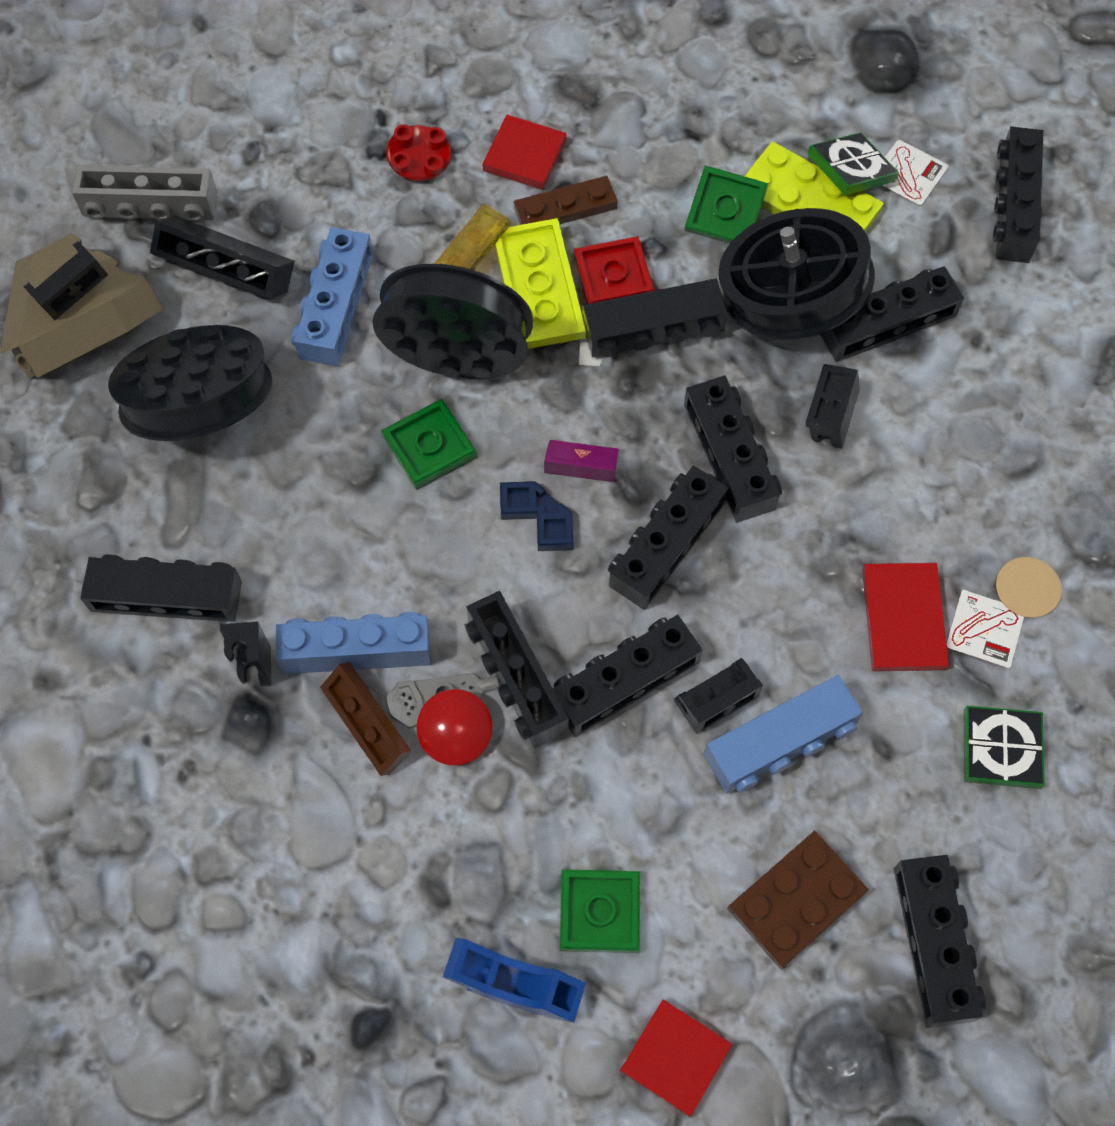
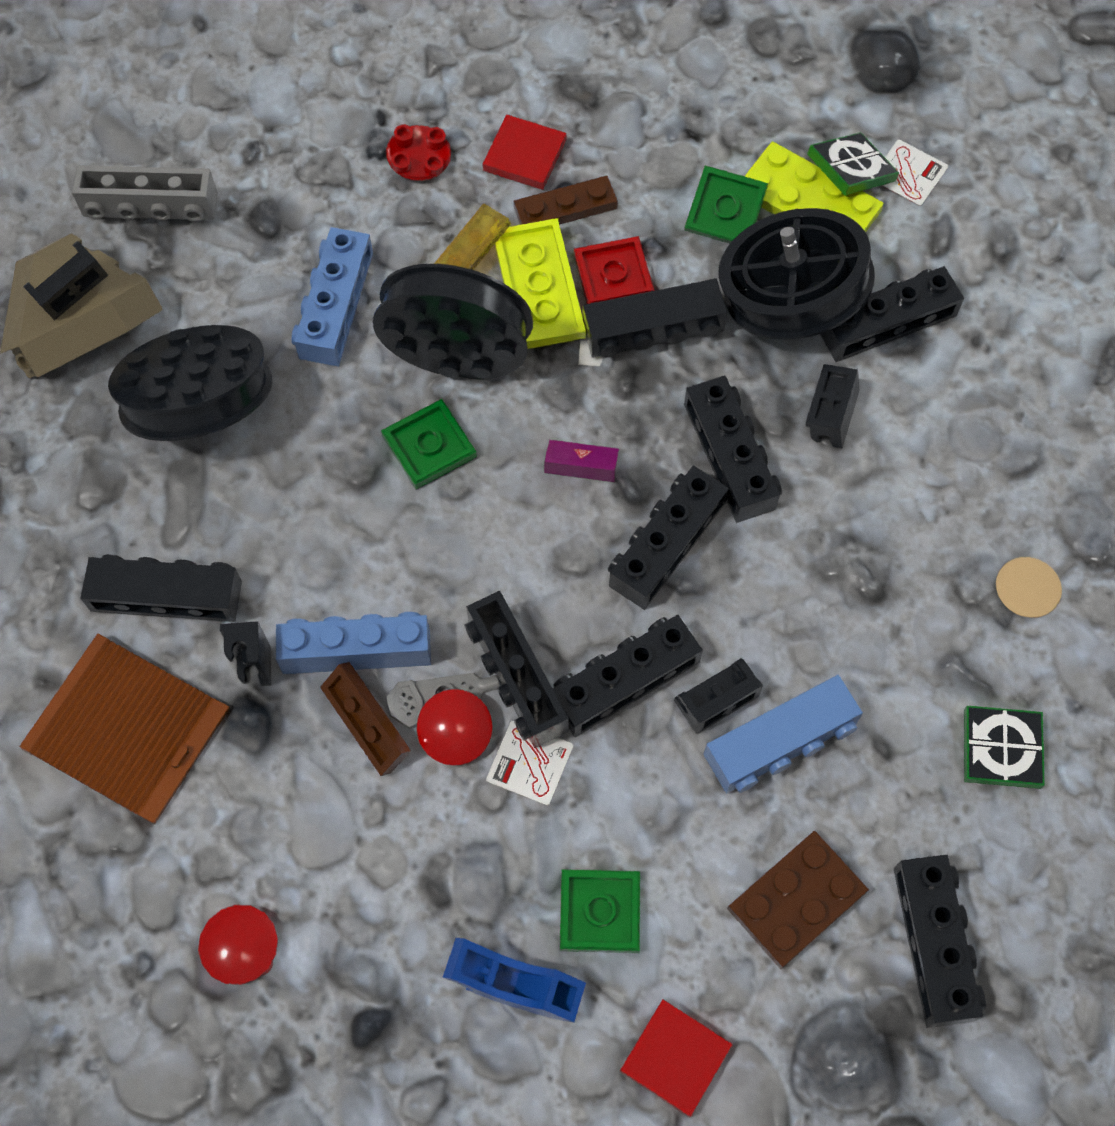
(125, 728): none -> dark orange door
(221, 257): black brick -> none
(238, 944): none -> red dish
(529, 769): none -> white sticker
(531, 501): dark blue tile -> none
(905, 617): red tile -> none
(984, 629): white sticker -> none
(1019, 194): black brick -> none

